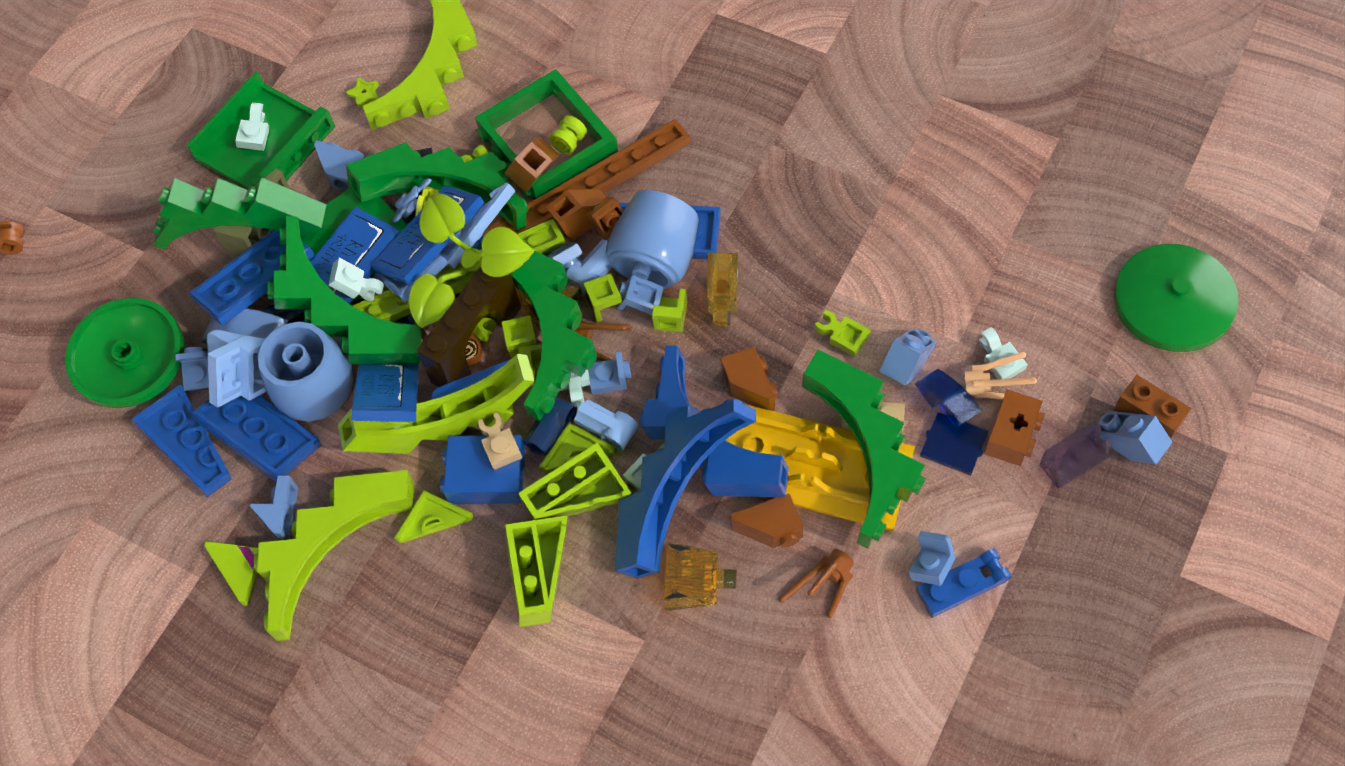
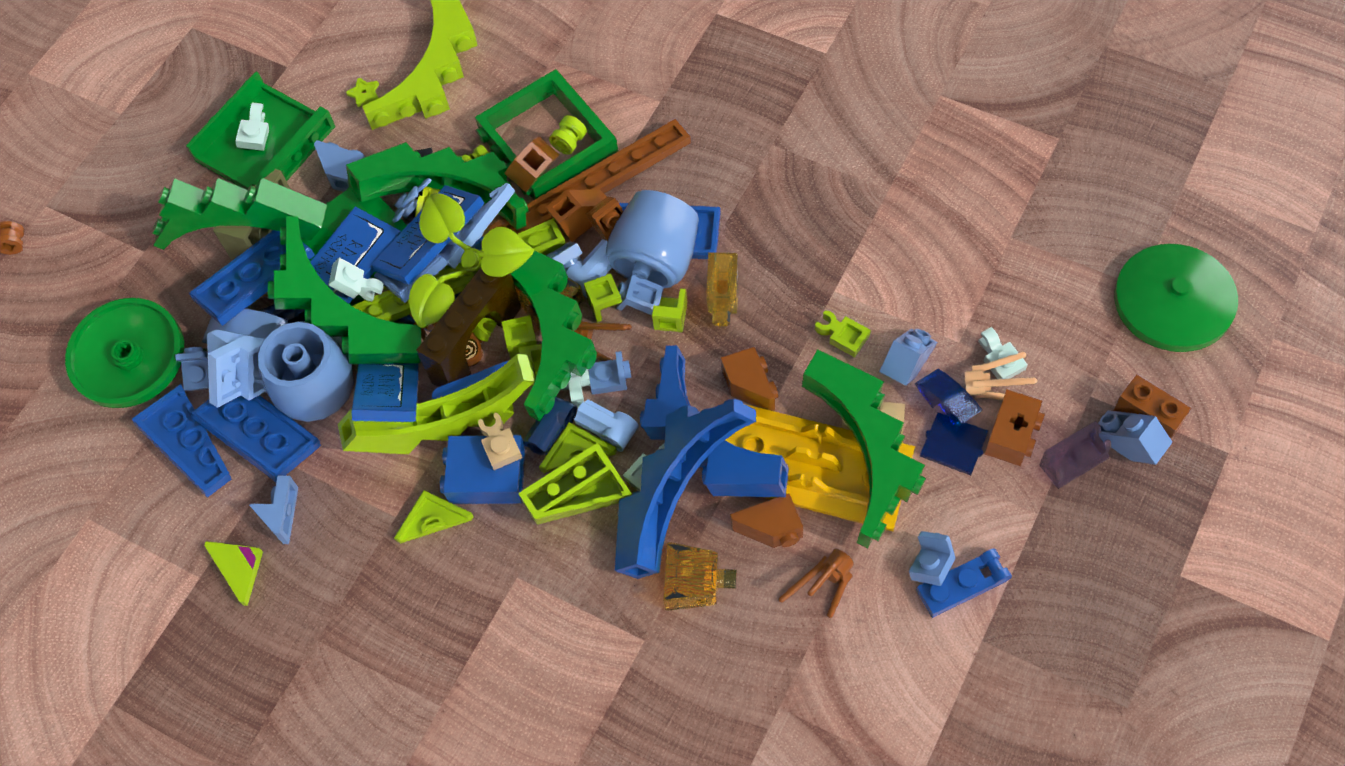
(316, 531): lime arch -> none
(534, 565): lime wedge -> none

